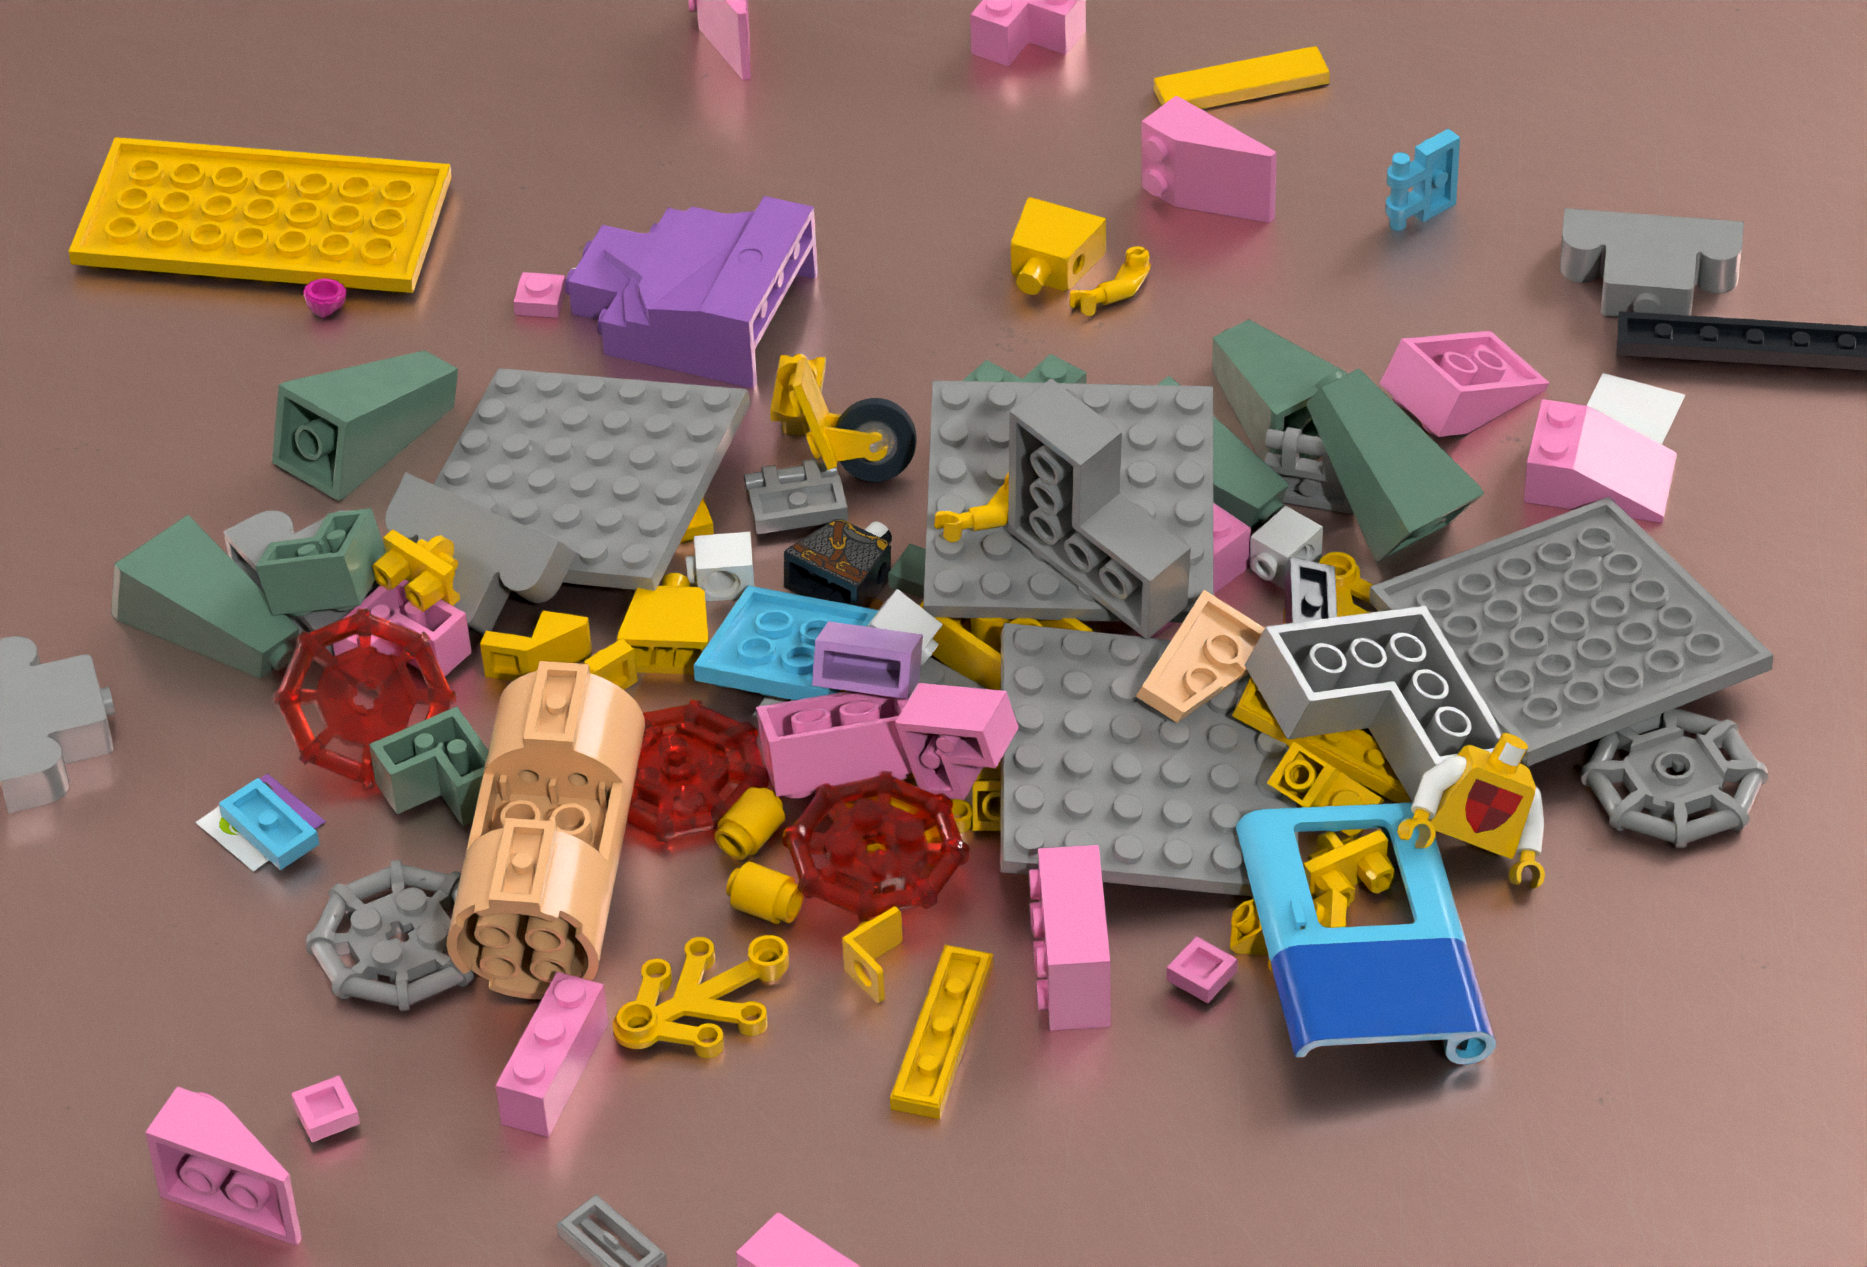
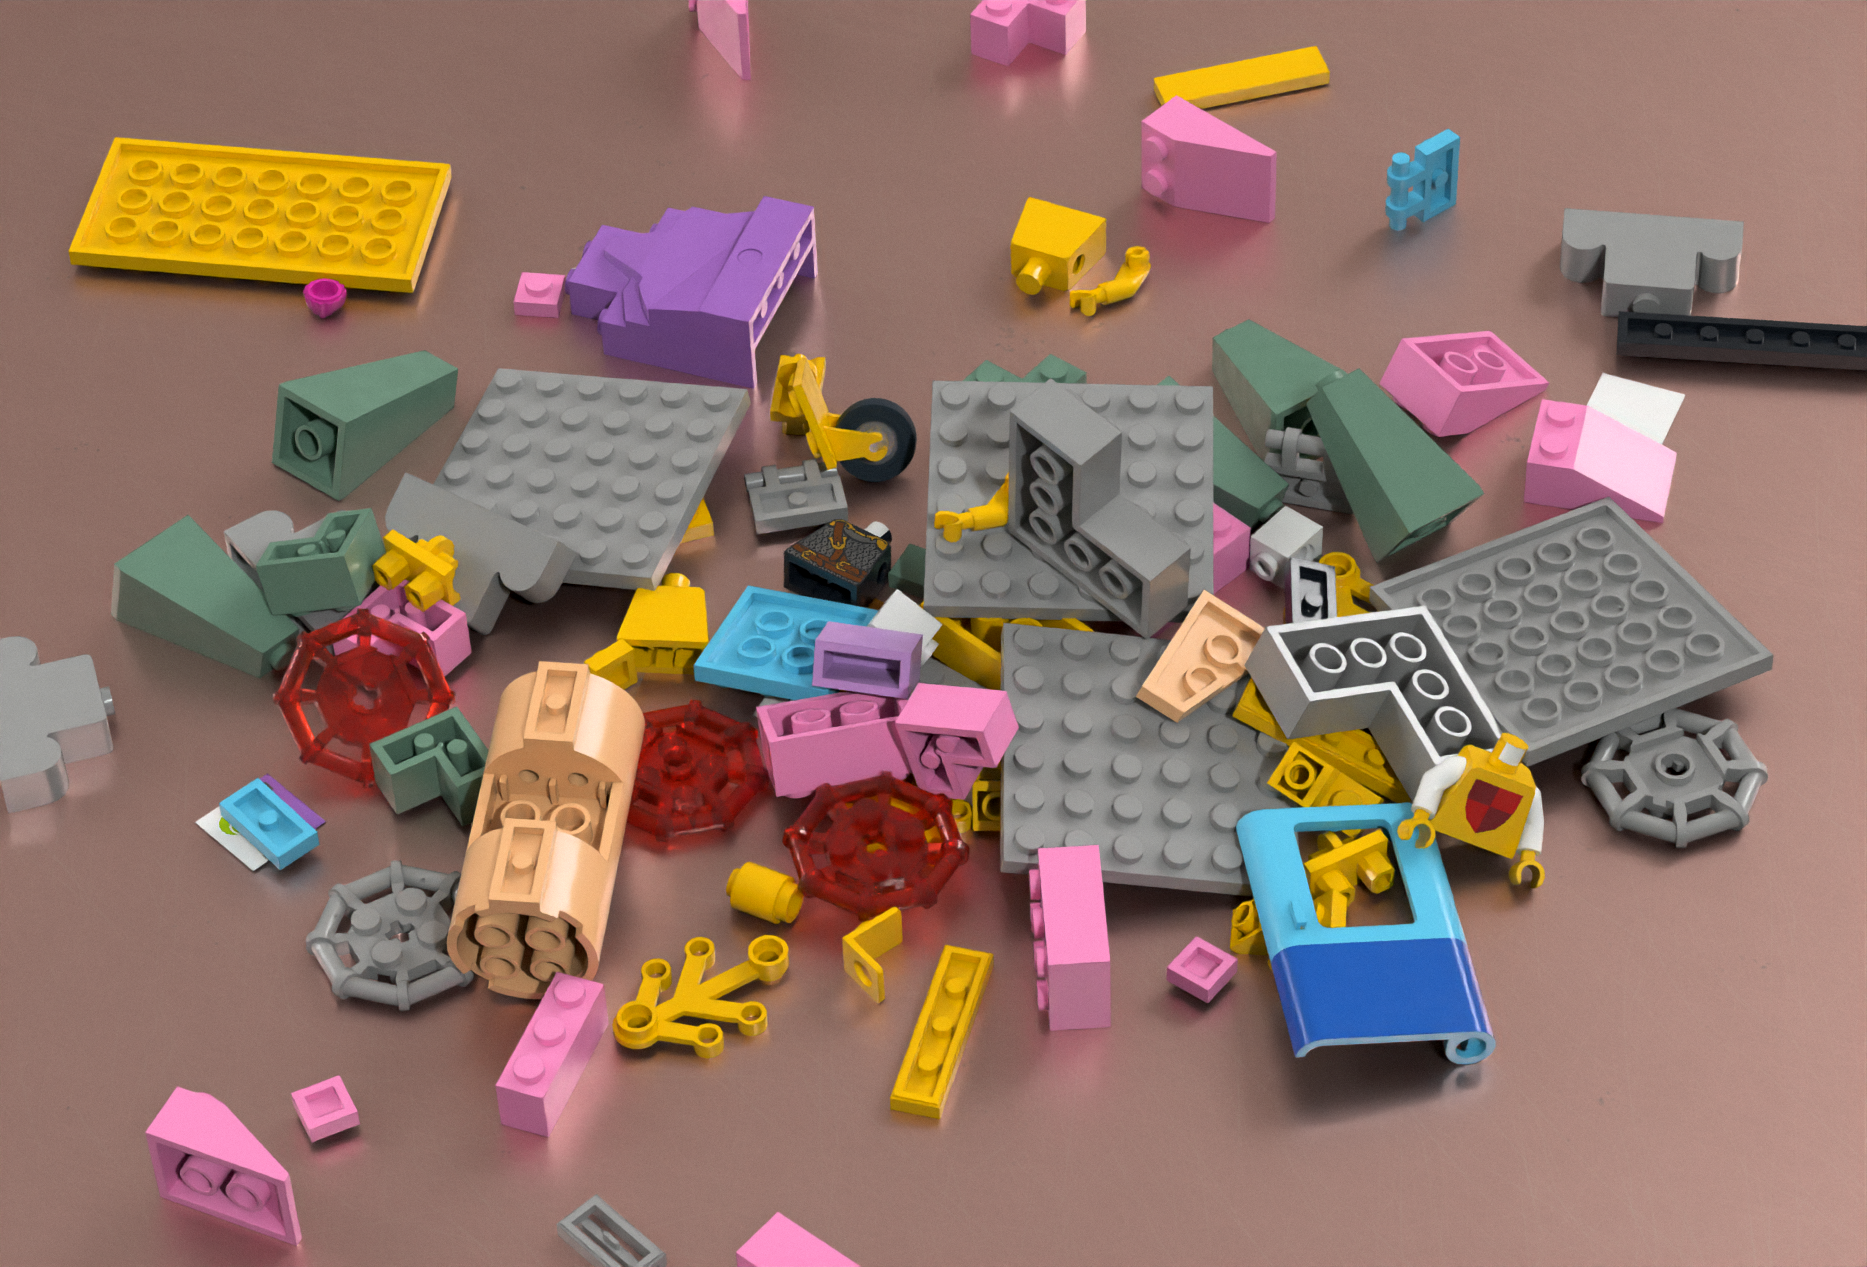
(555, 639): yellow slope -> none
(721, 565): white brick -> none
(749, 822): yellow brick -> none

